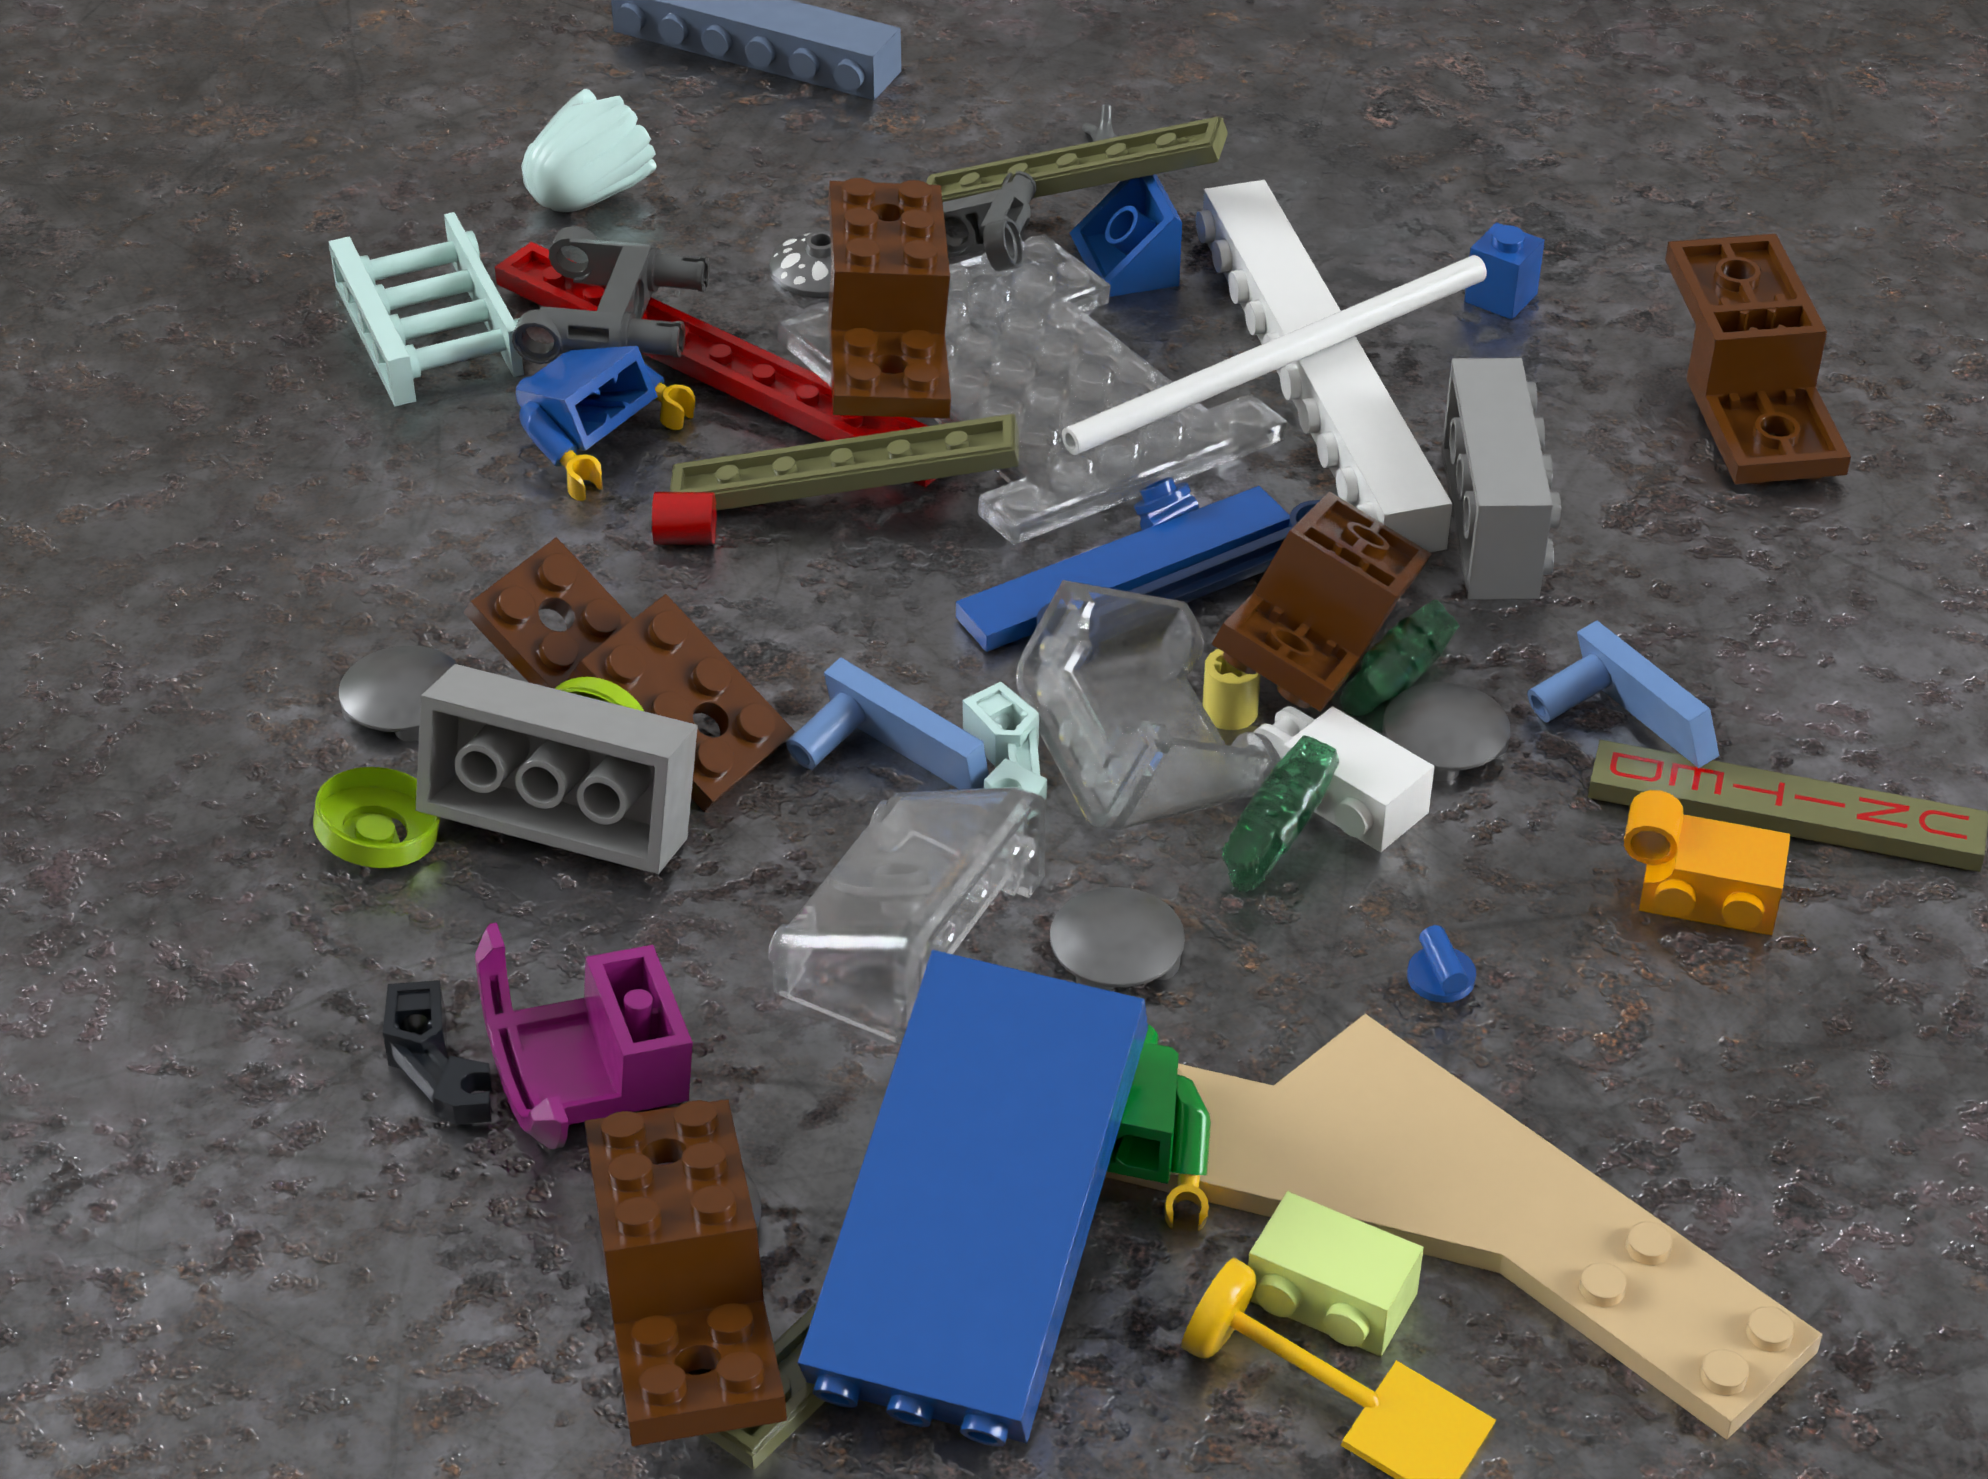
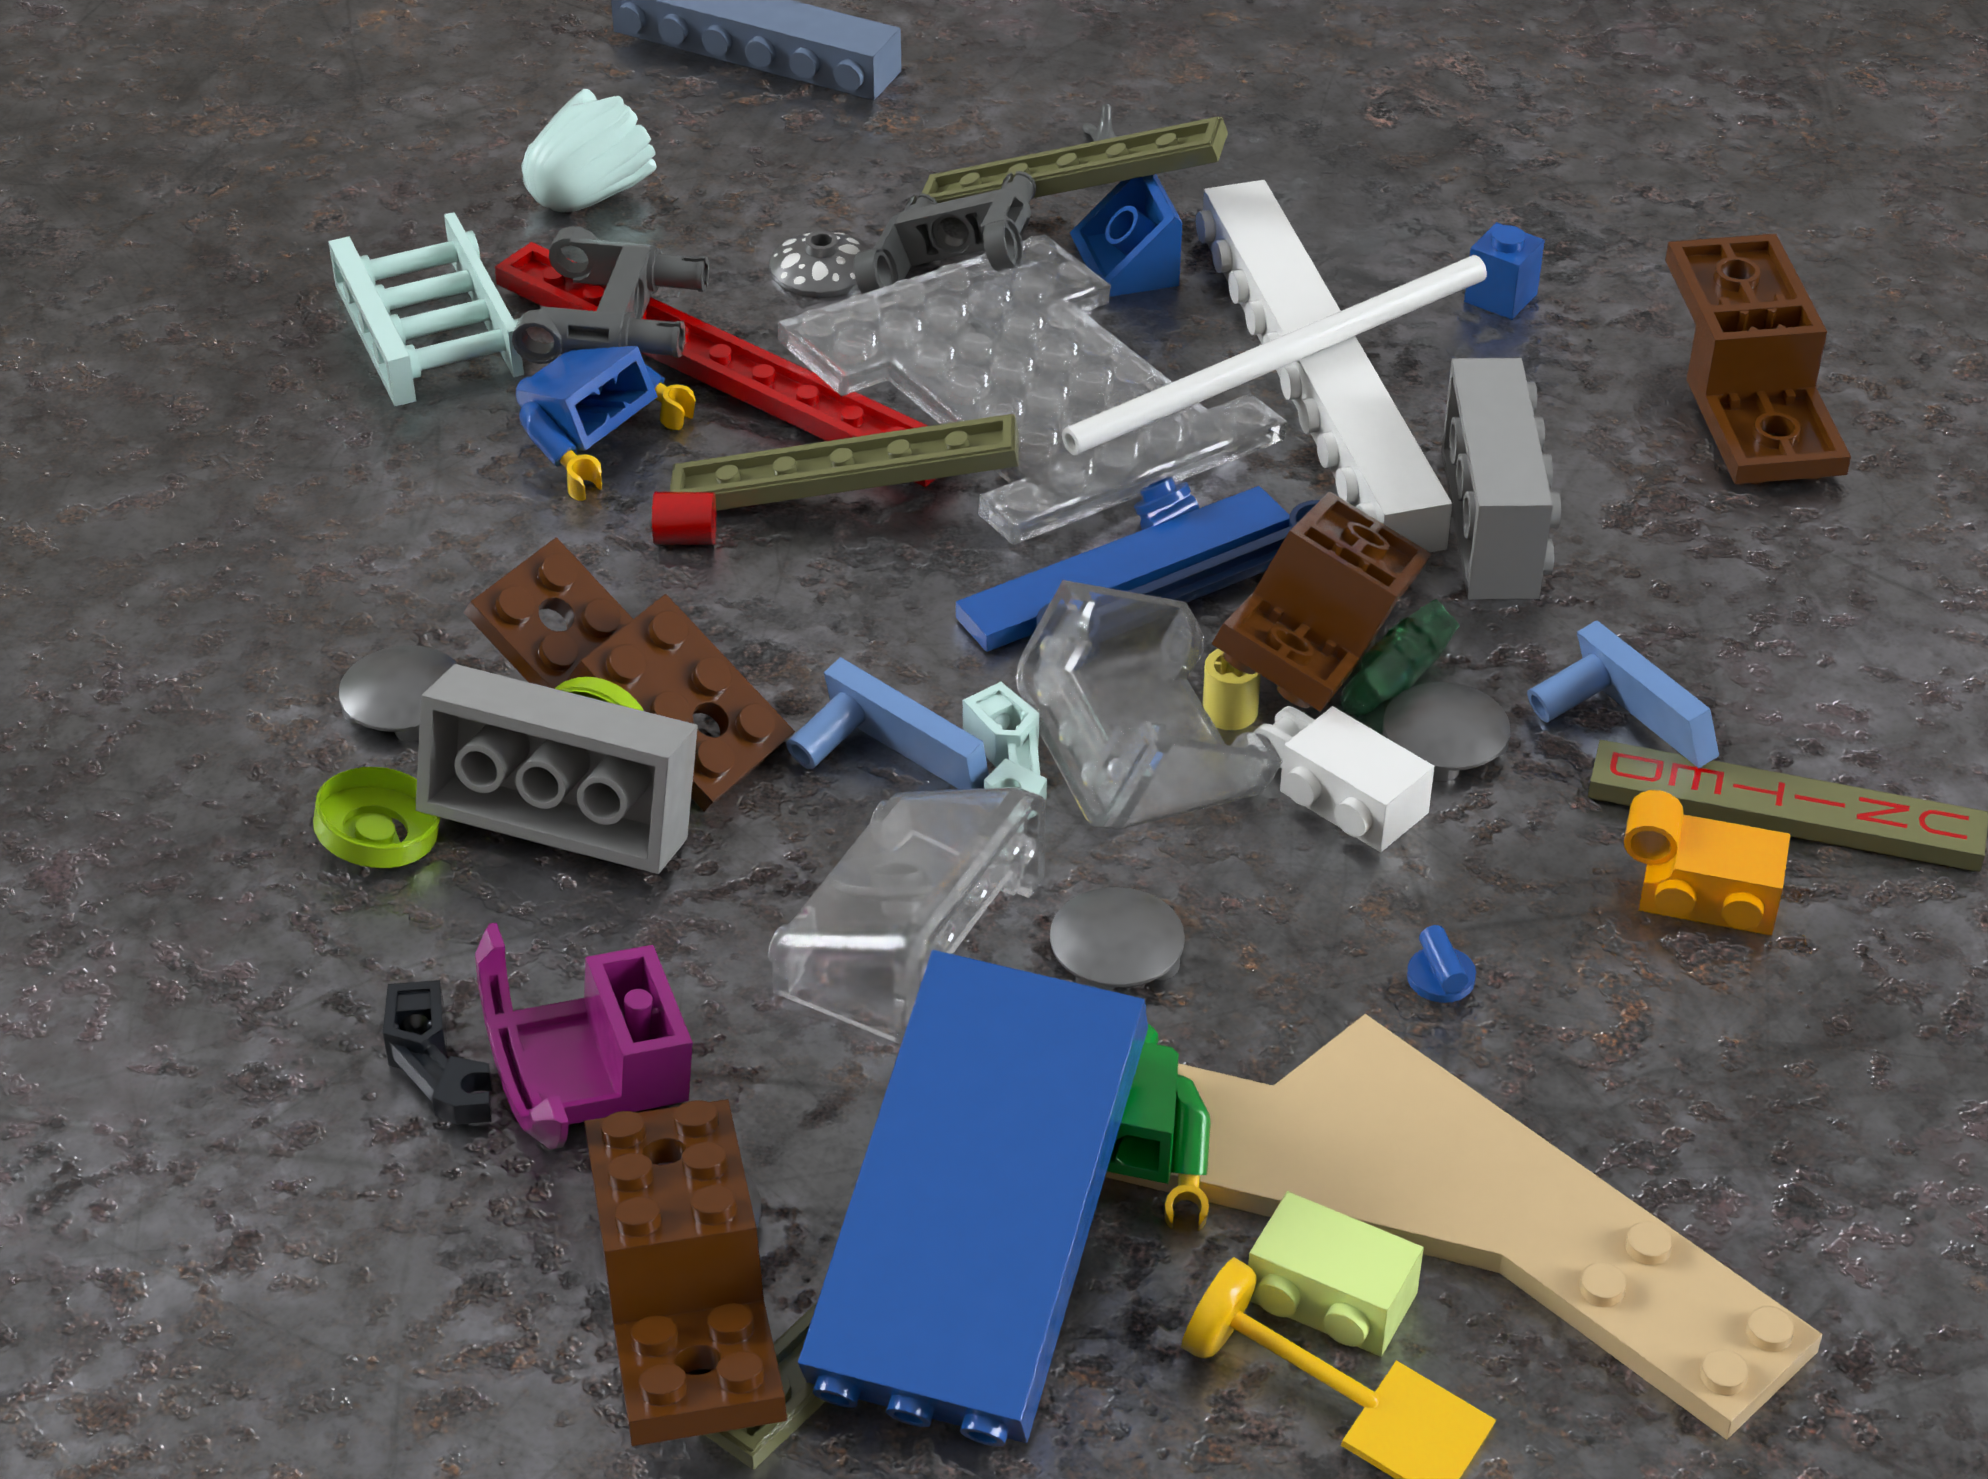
(888, 299): reddish brown bracket -> none
(1279, 812): clear green hinge -> none

